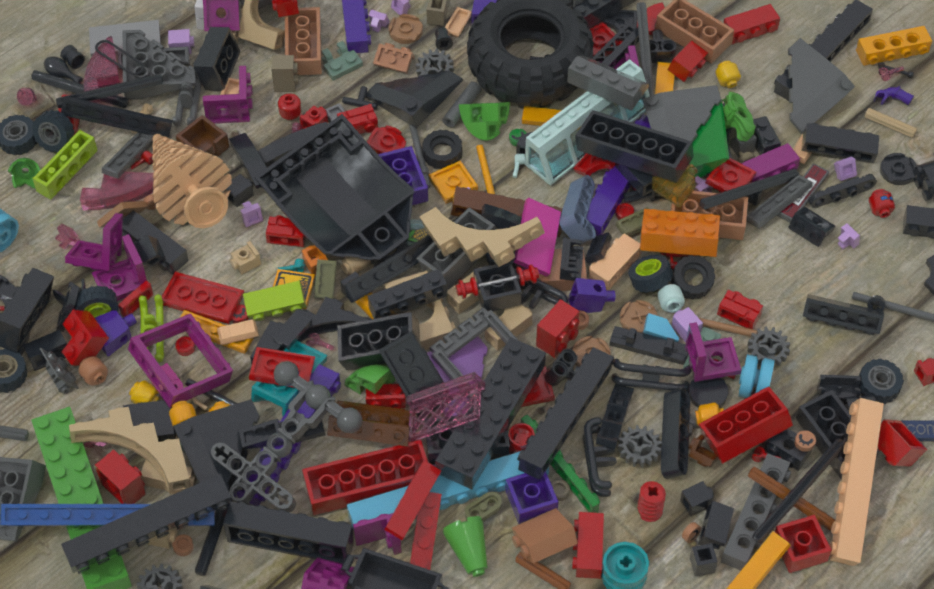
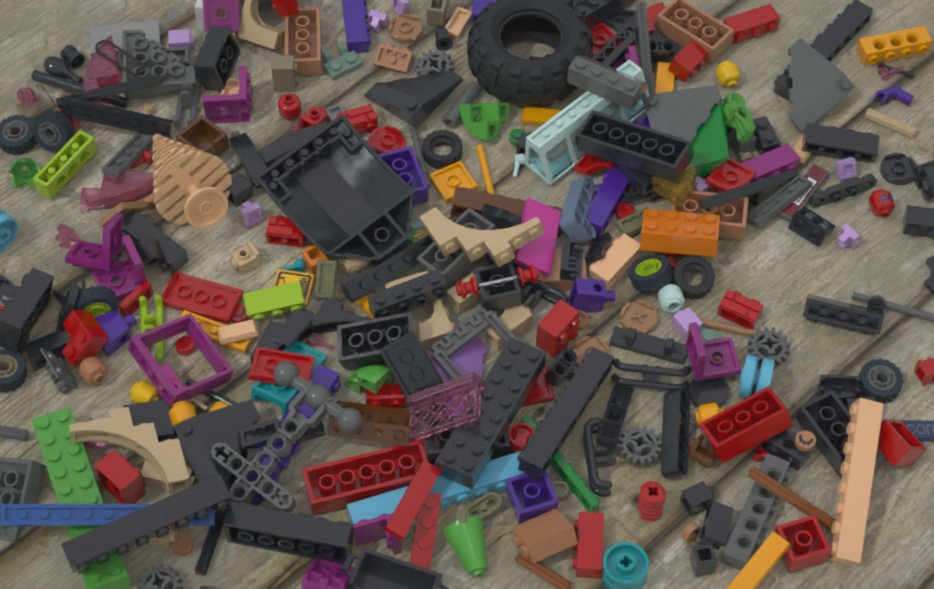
(360, 101): black piece -> none
(659, 327): medium azure tile -> none
(798, 491): black axle -> none

